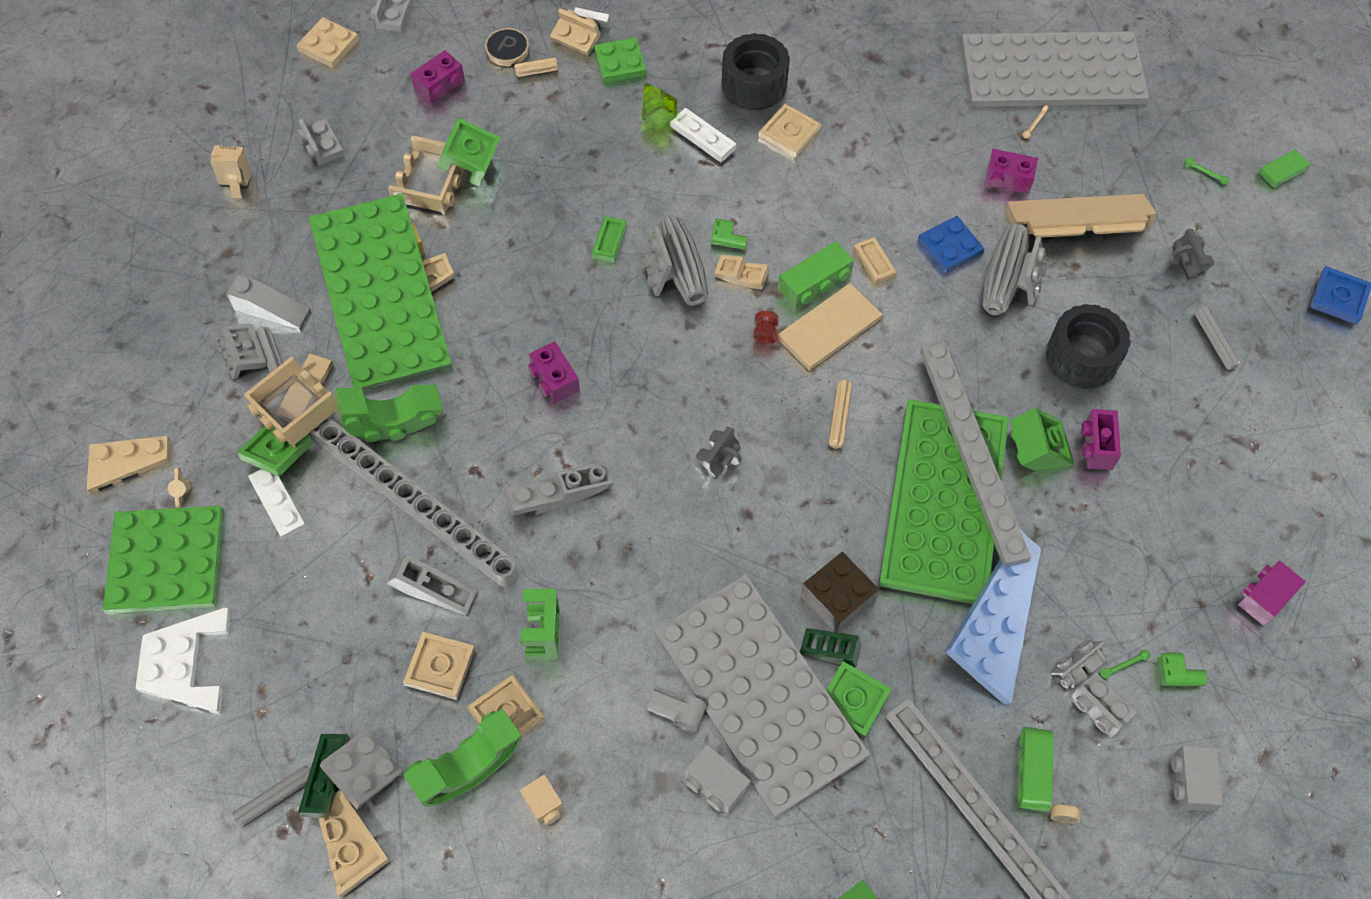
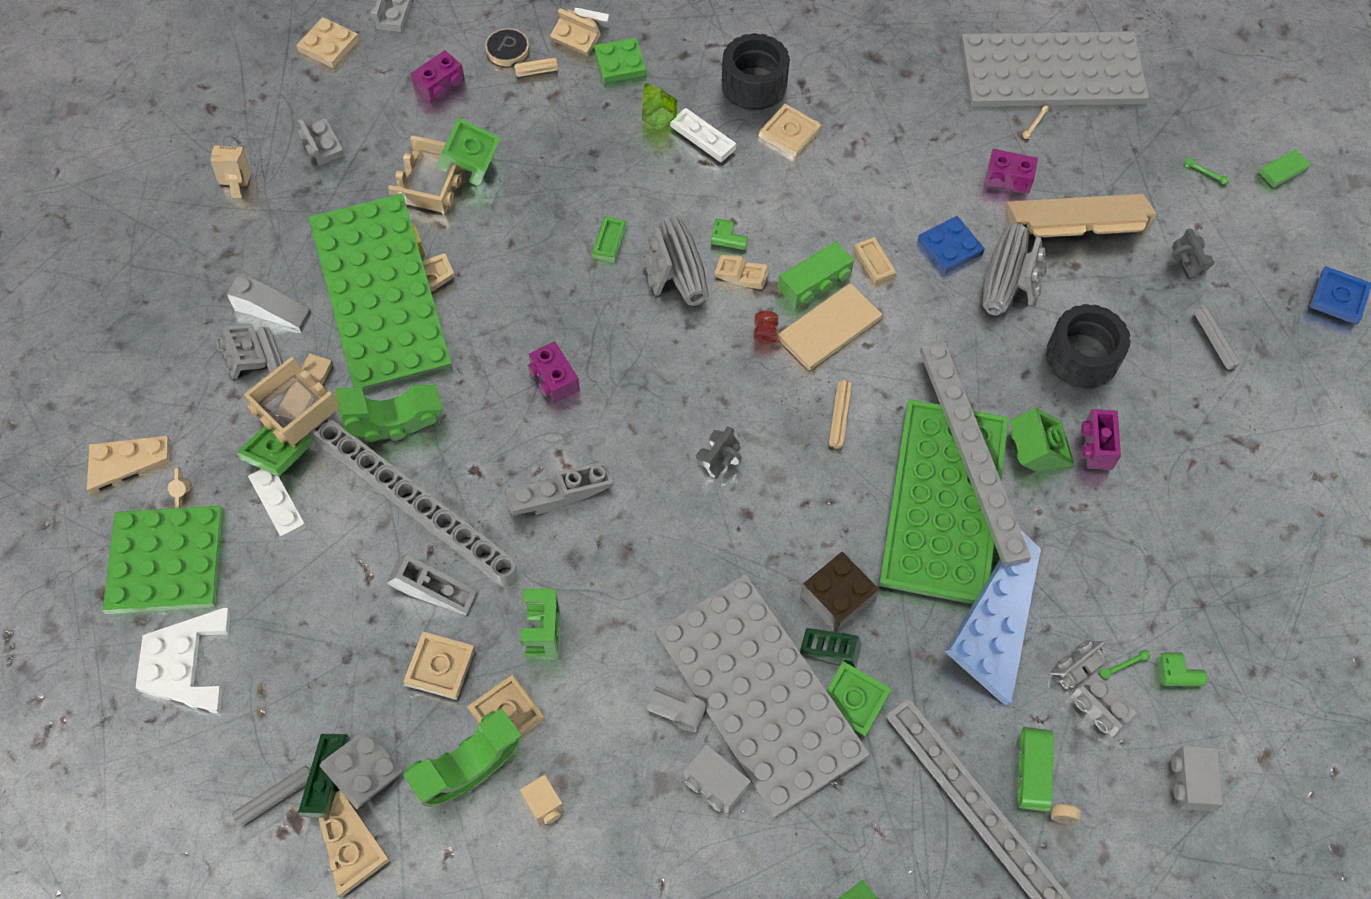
(1271, 593): magenta brick -> none

